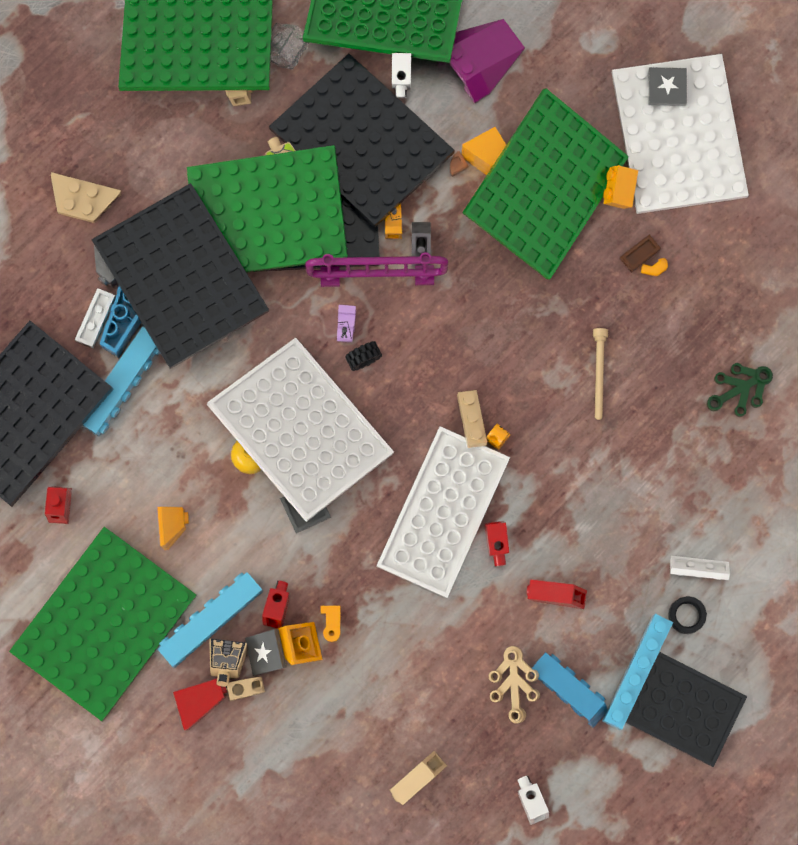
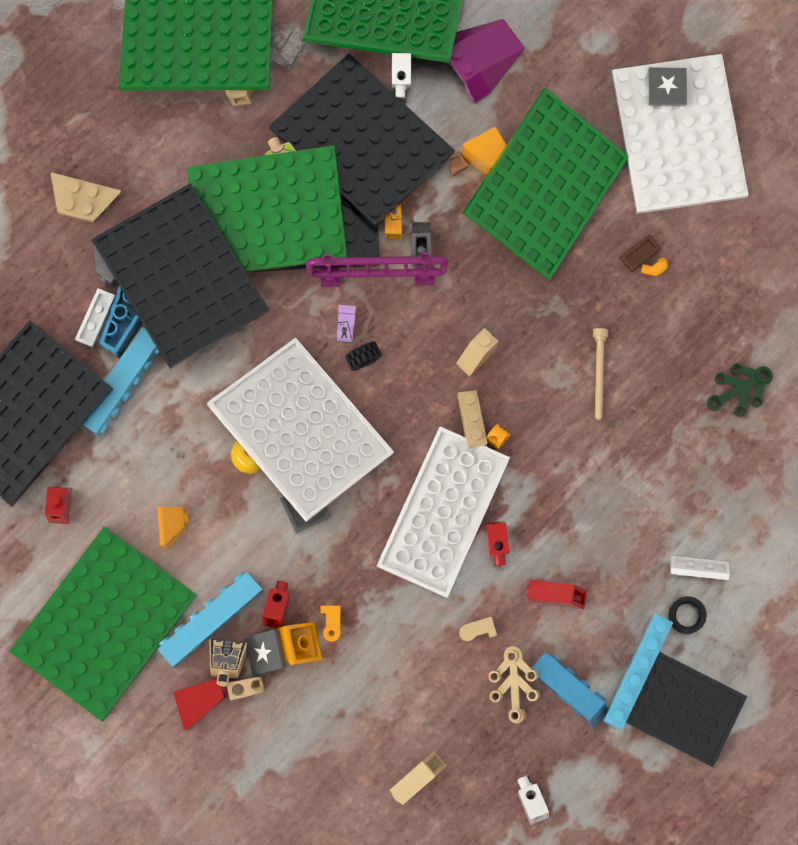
(477, 352): none -> tan slope
(481, 627): none -> tan leg
(620, 187): light orange brick -> none

